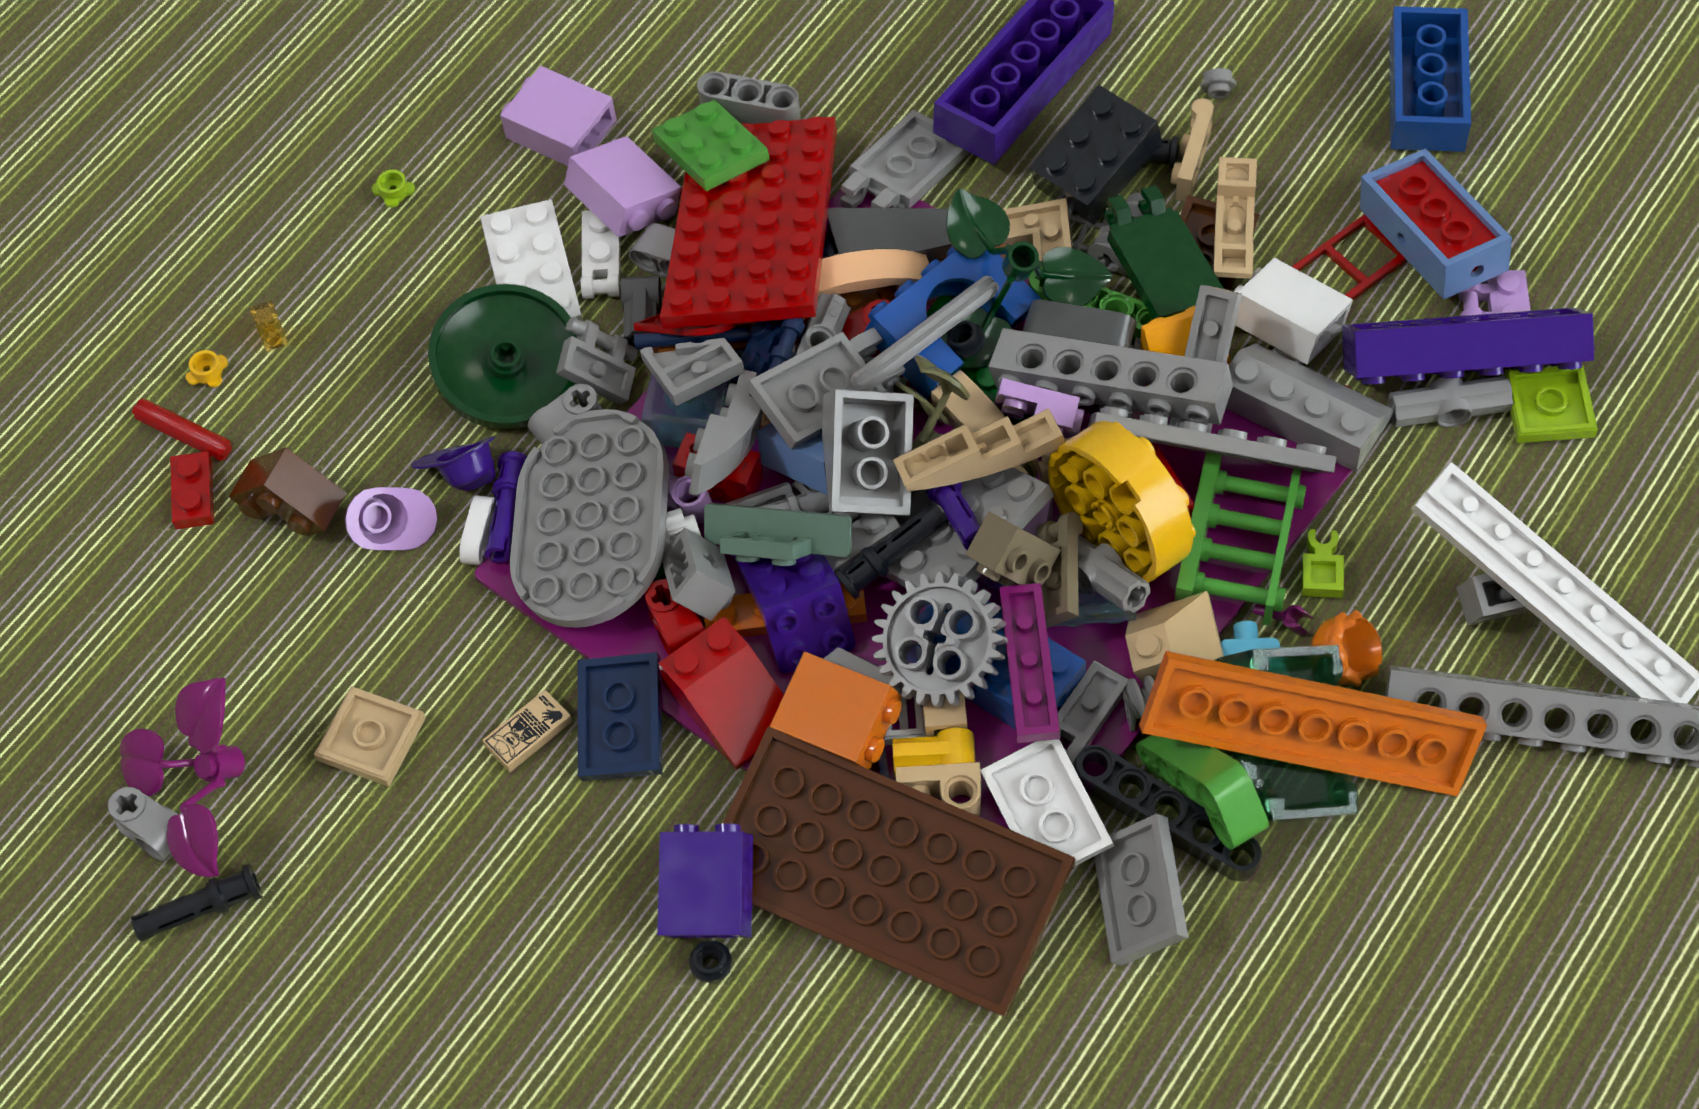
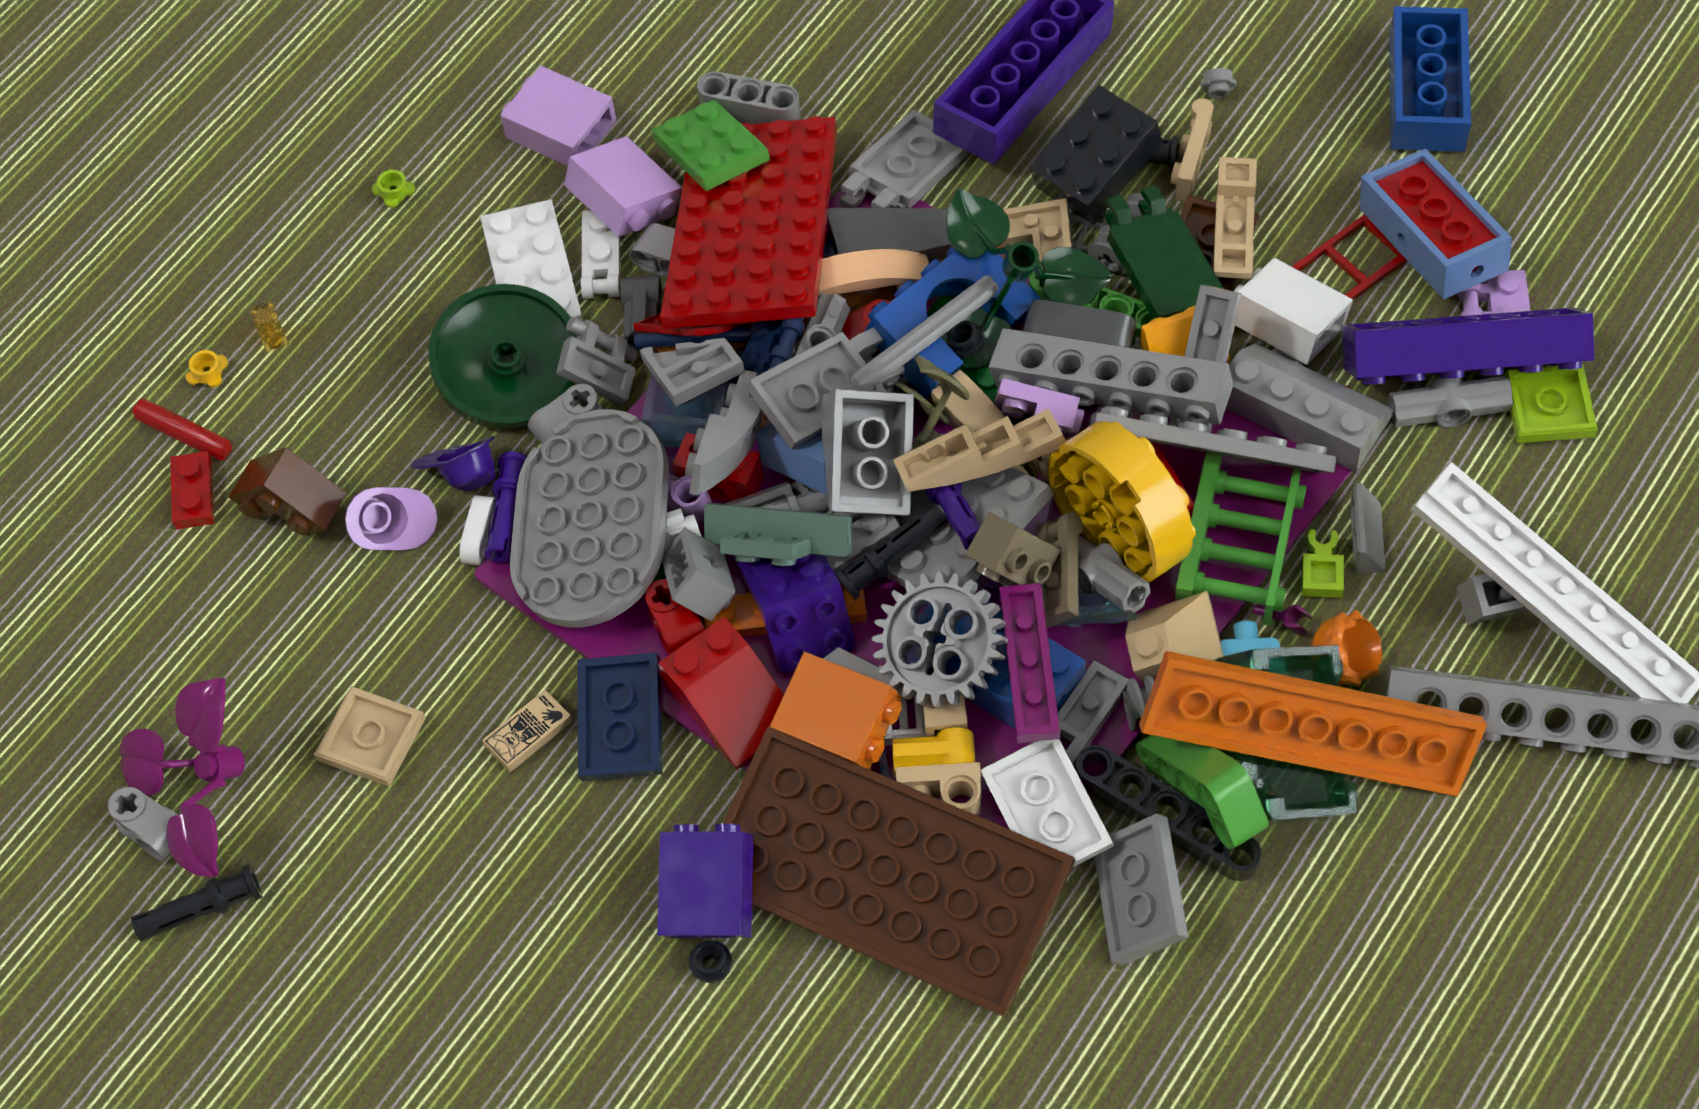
(1366, 531): none -> light grey slope

